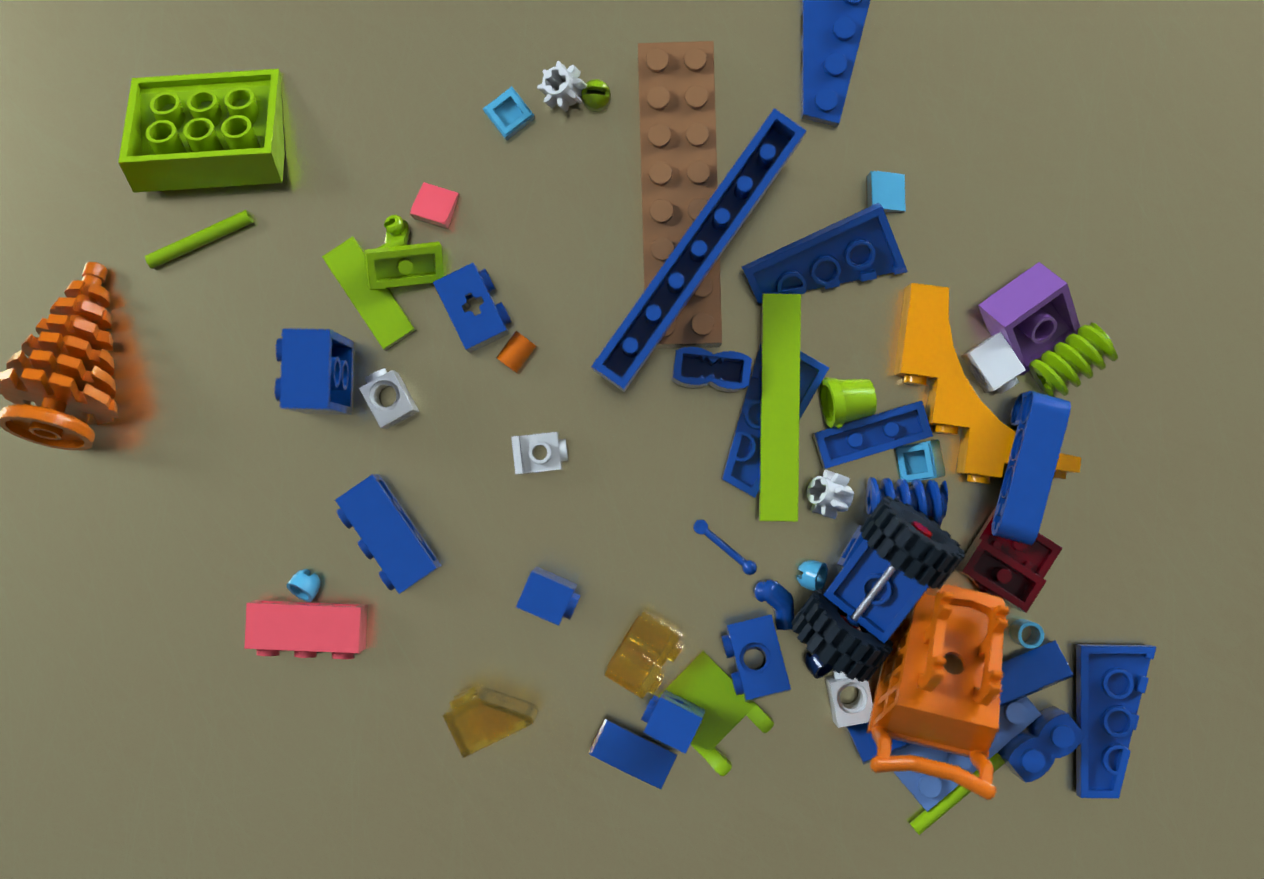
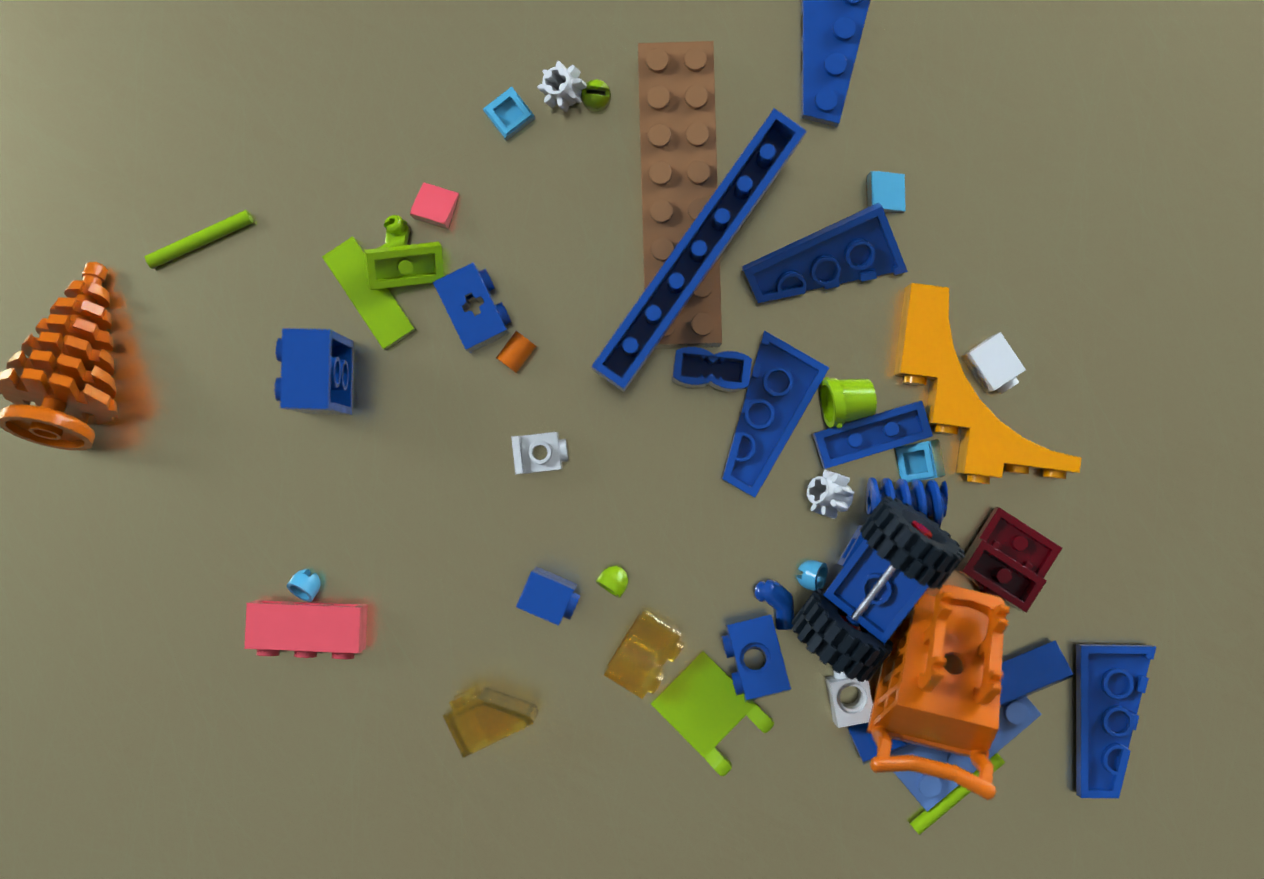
(203, 131): lime slope -> none
(386, 534): blue brick -> none
(402, 407): white brick -> none
(613, 580): none -> lime hinge
(632, 754): blue slope -> none
(672, 720): blue brick -> none
(701, 527): blue hinge -> none
(780, 407): lime tile -> none
(815, 666): dark blue hinge -> none
(1031, 313): medium lavender slope -> none
(1031, 465): blue beam -> none
(1036, 637): medium azure hinge -> none
(1043, 741): blue brick -> none
(1073, 358): lime piece -> none

